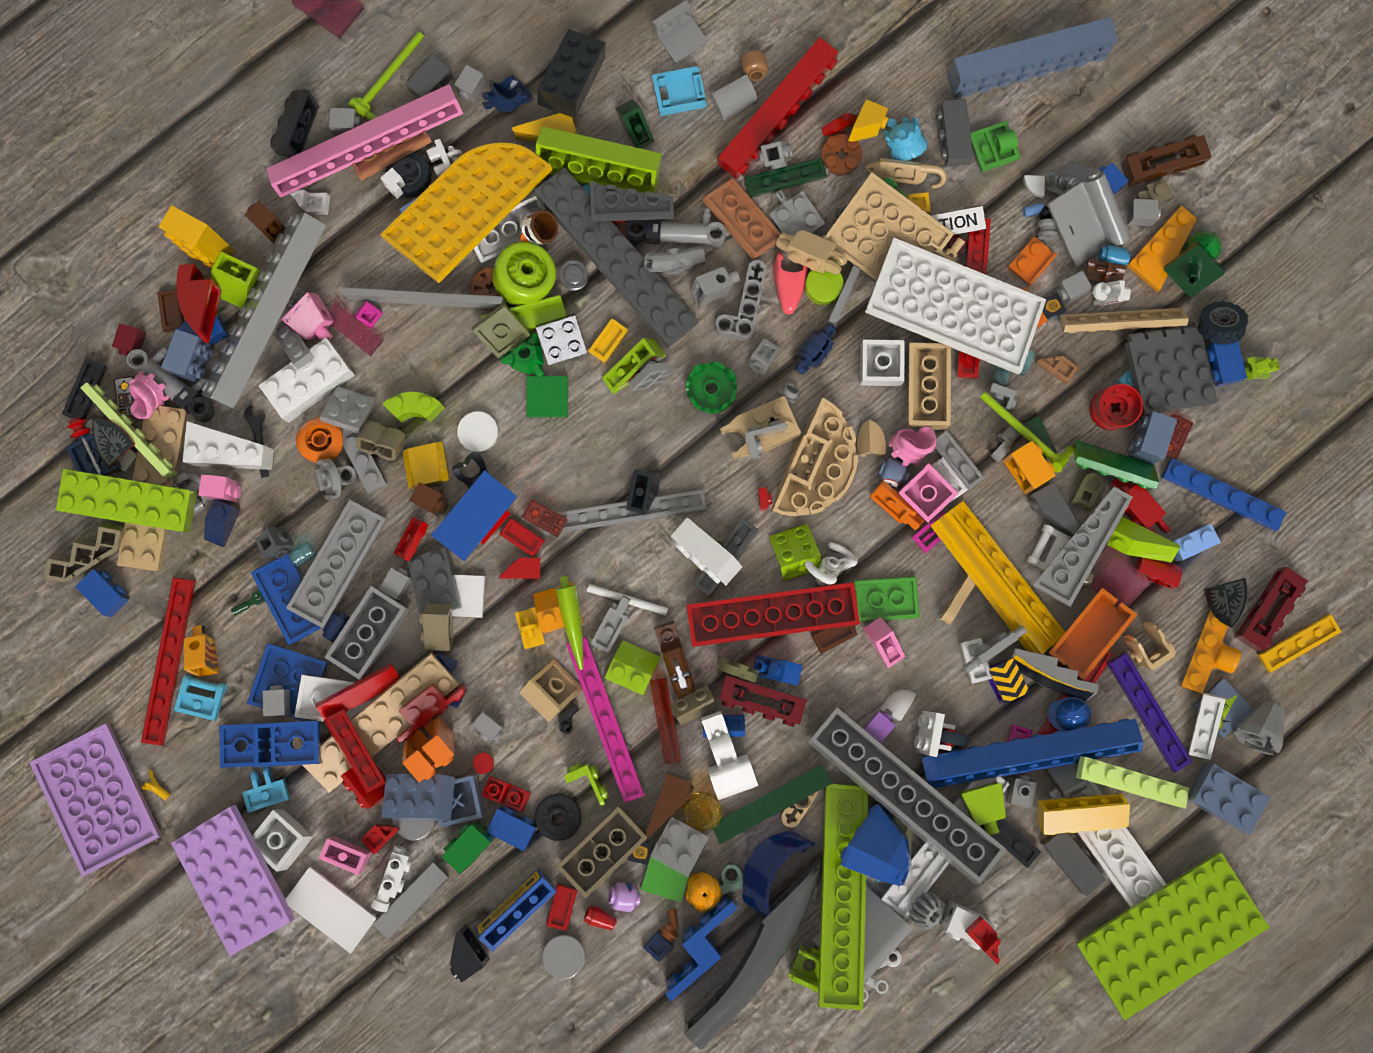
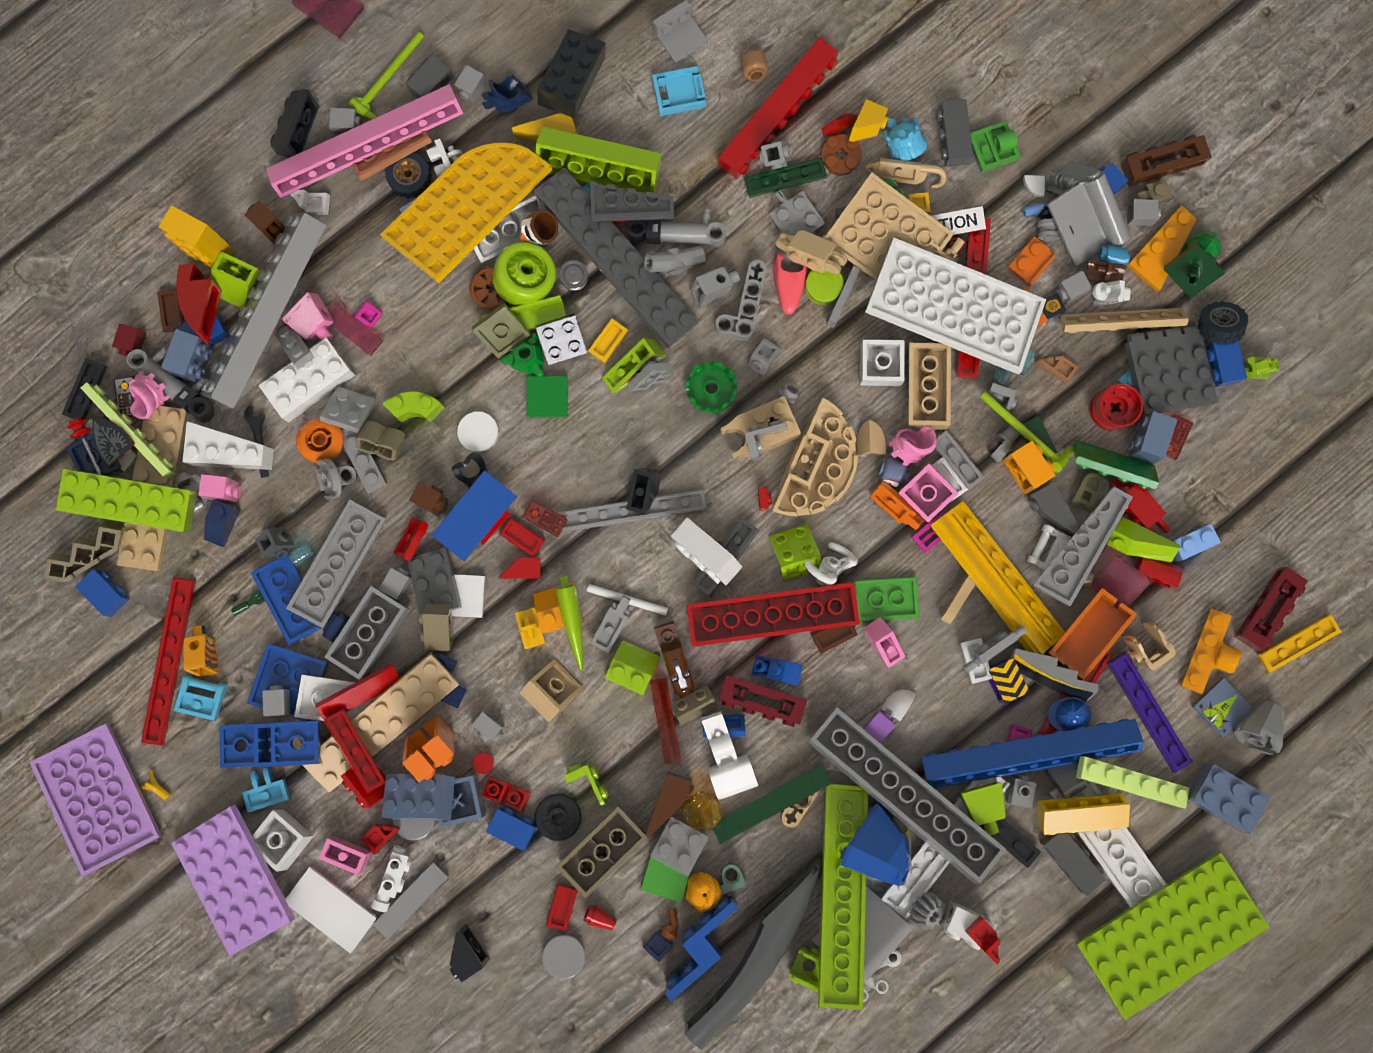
(400, 175): leg -> none
(423, 298): light grey tile -> none
(426, 465): yellow slope -> none
(426, 705): red bracket -> none
(468, 847): green brick -> none
(515, 909): blue brick -> none
(565, 718): black arm -> none
(607, 725): dark pink plate -> none
(624, 897): lavender head -> none
(635, 124): dark green slope -> none
(642, 853): black tile -> none
(734, 98): light grey brick -> none
(737, 670): olive plate -> none
(742, 218): nougat tile -> none
(763, 865): clear blue windscreen -> none
(815, 349): dark blue piece -> none
(933, 738): white plate -> none
(1032, 57): sand blue brick -> none
(1206, 726): white plate -> none
(1223, 494): blue plate -> none
(1228, 601): shield -> none

